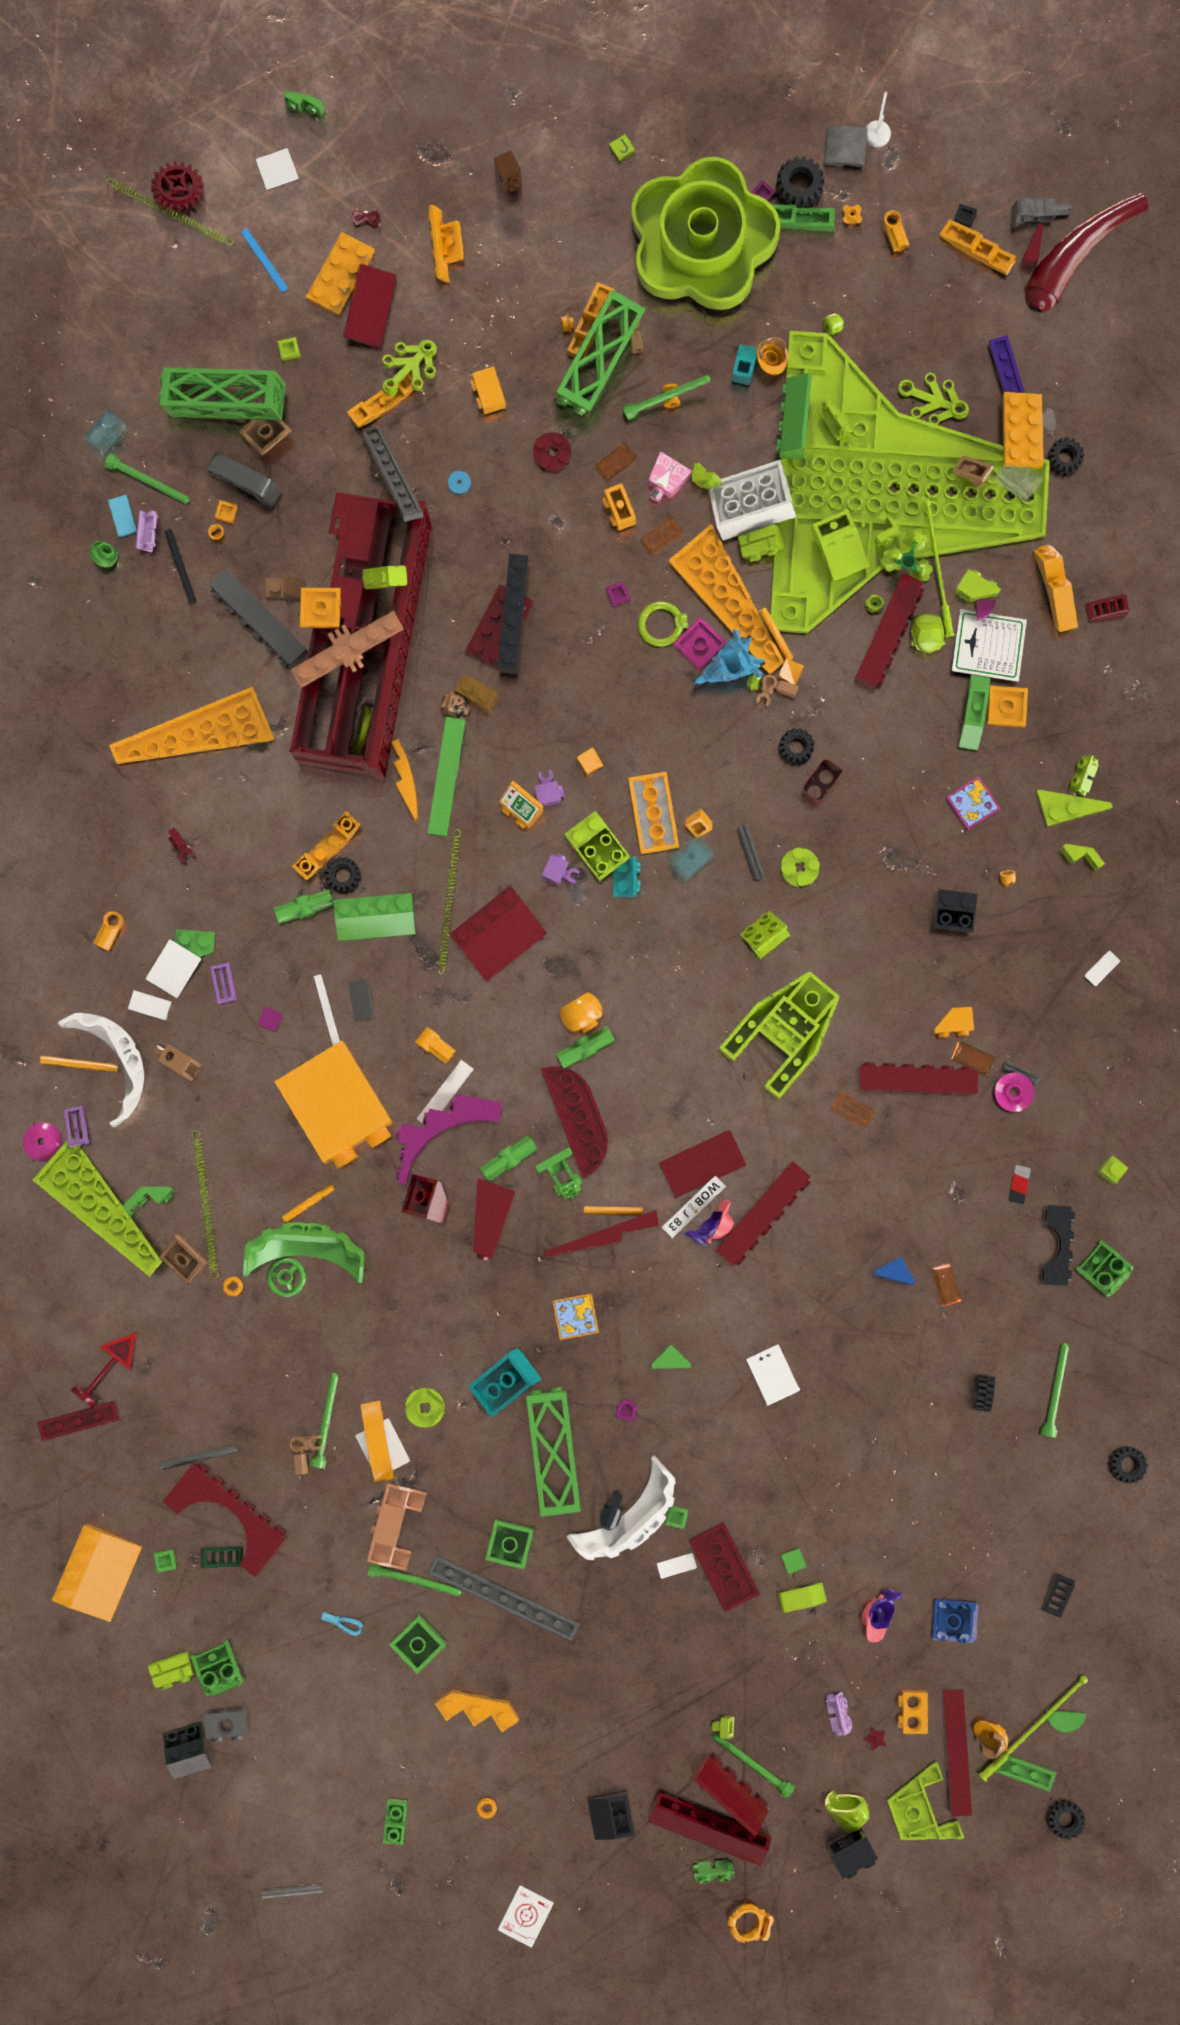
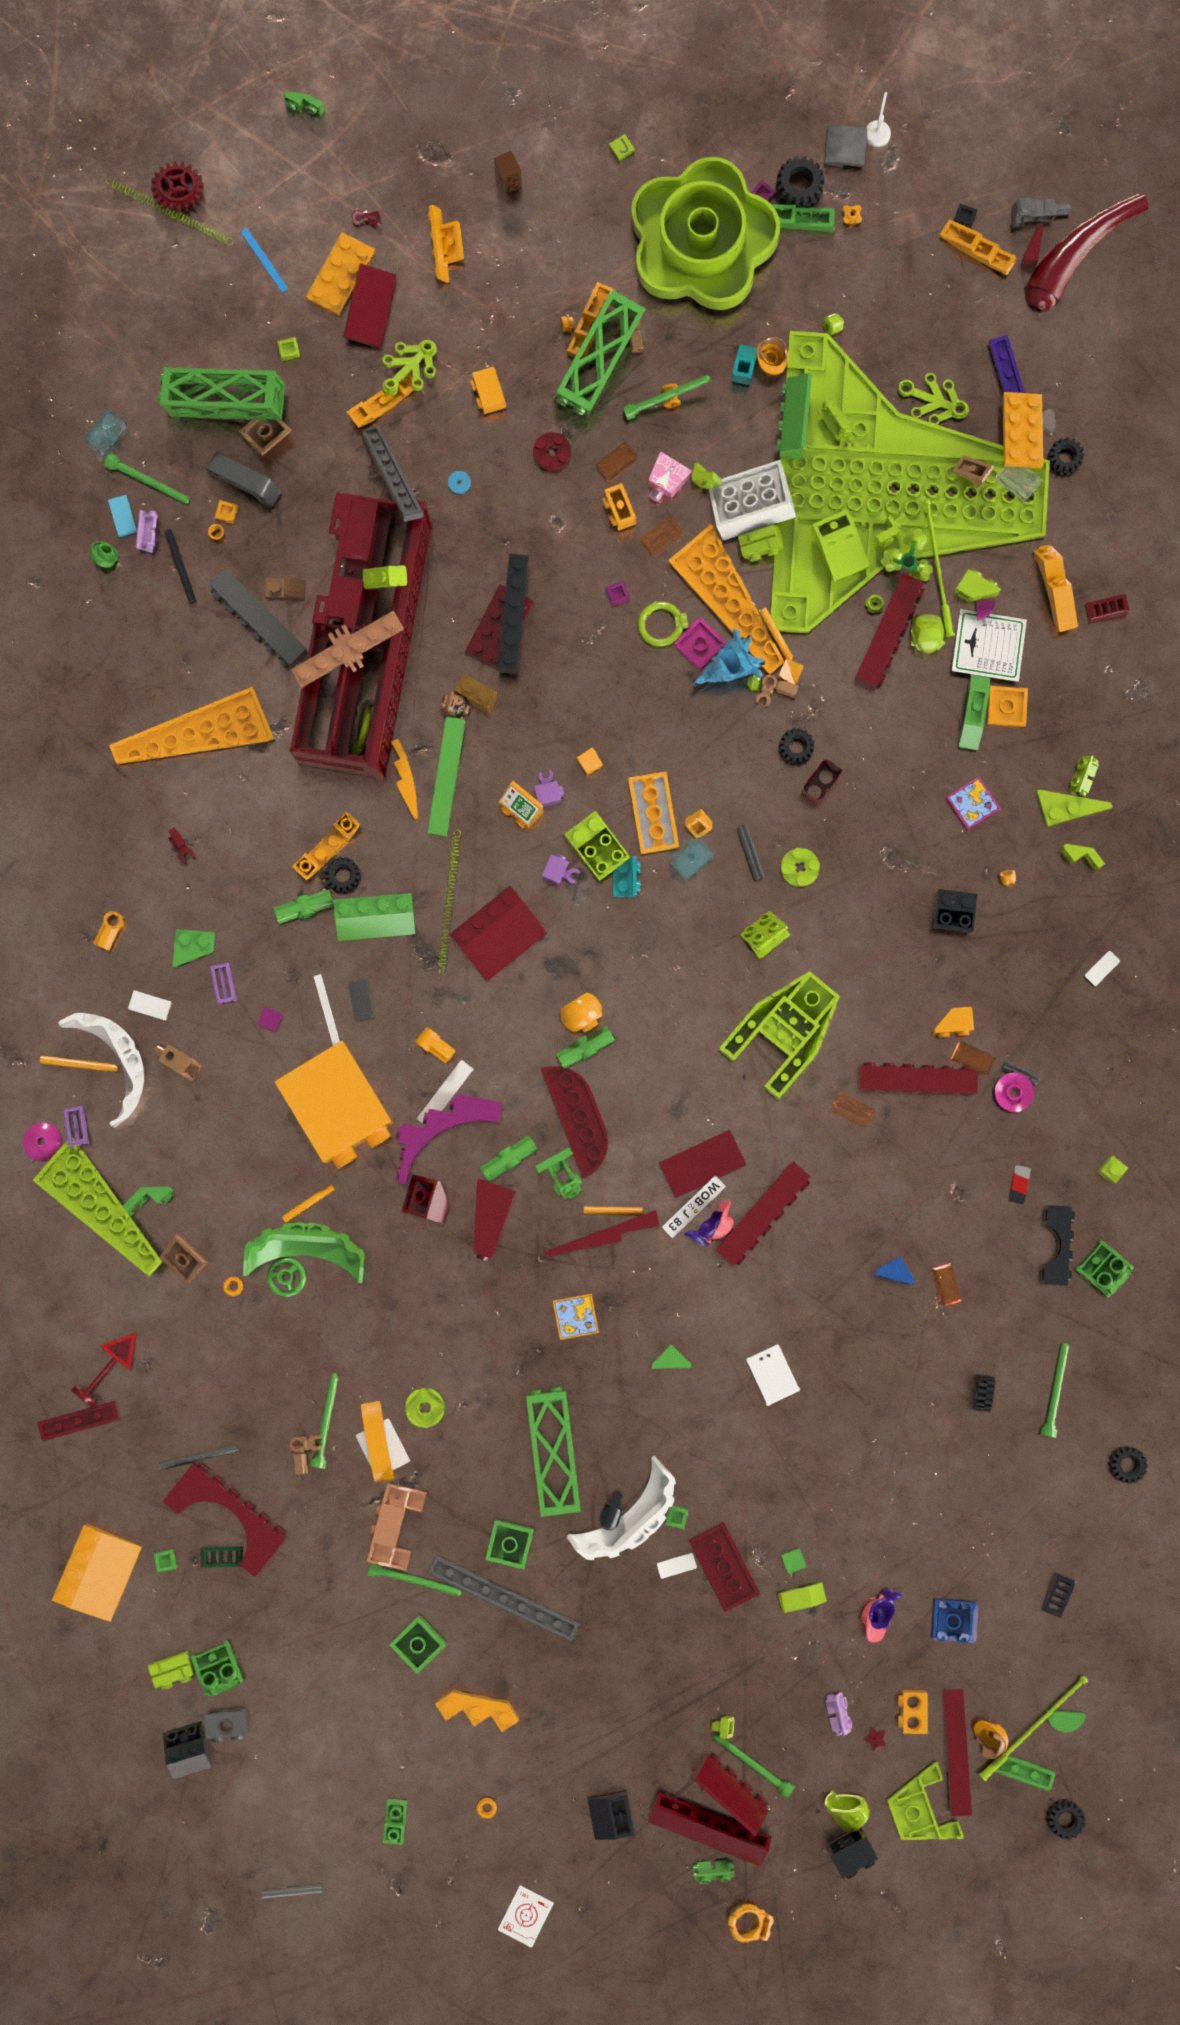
(173, 968): white sticker -> none
(205, 1203): lime piece -> none
(277, 168): white sticker -> none
(320, 607): light orange tile -> none
(336, 1621): medium azure piece -> none
(504, 1382): teal slope -> none
(626, 1410): magenta tile -> none
(895, 232): light orange piece -> none

